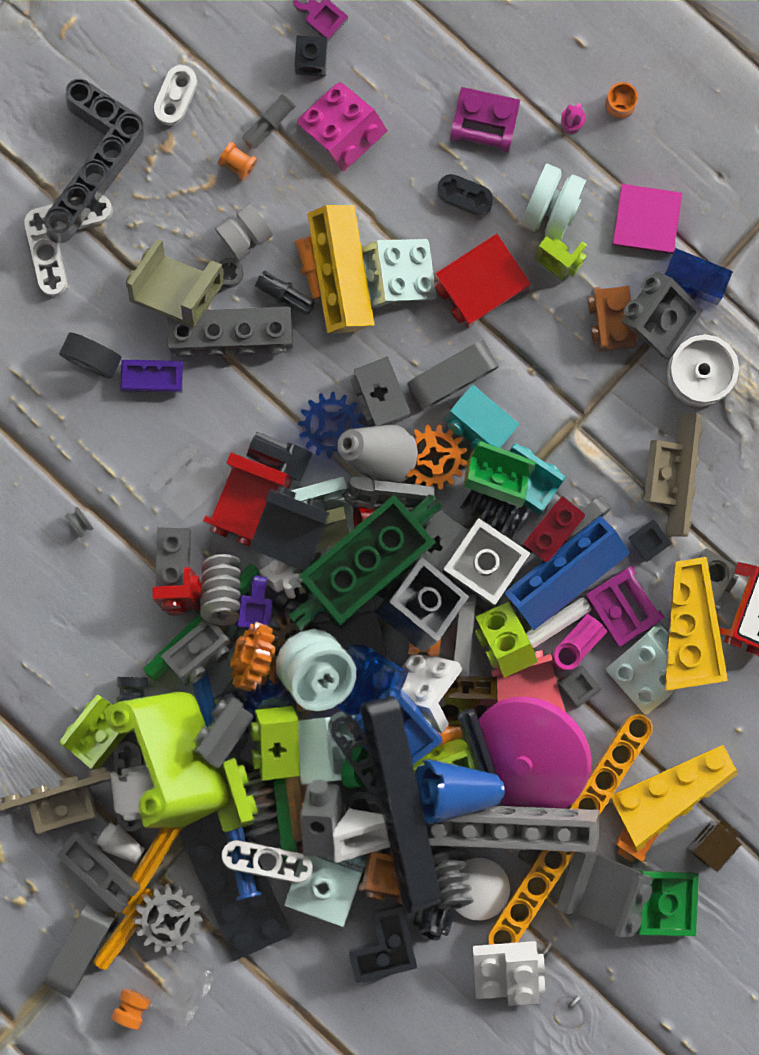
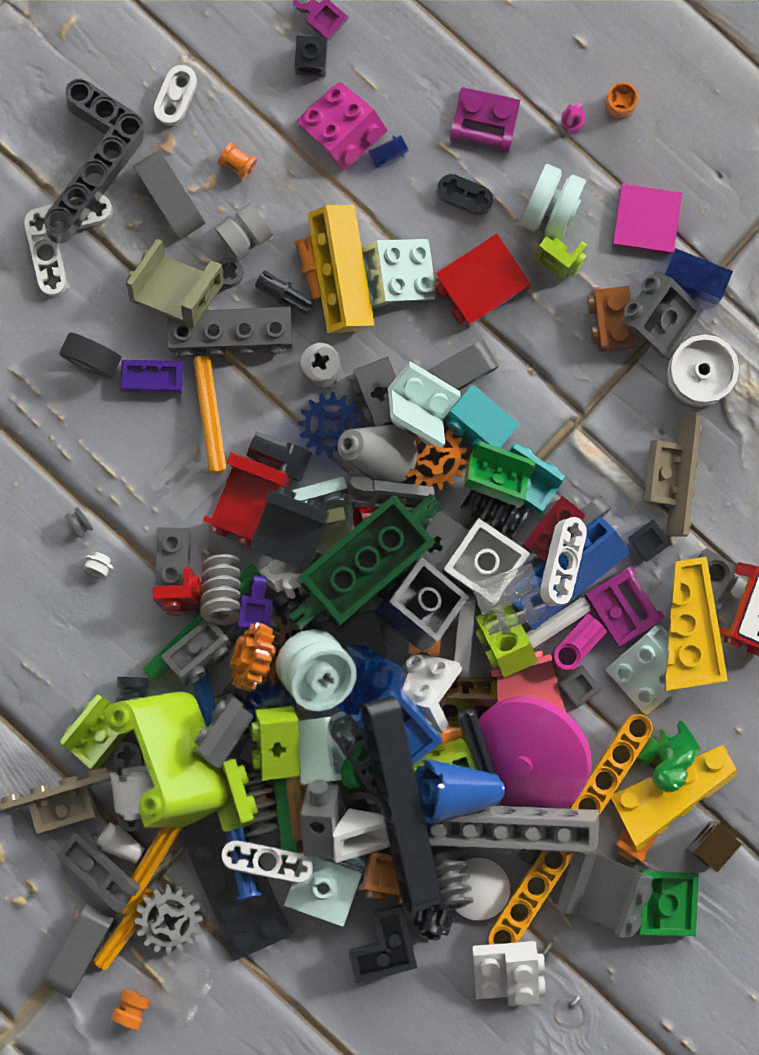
(98, 565): none -> white plate
(169, 194): none -> dark grey beam
(209, 414): none -> light orange axle
(268, 122): dark grey axle -> none
(328, 356): none -> light grey piece
(388, 151): none -> clear blue pin
(420, 403): none -> light aqua bracket
(508, 589): none -> clear plate
(553, 571): none -> white beam
(676, 756): none -> green animal

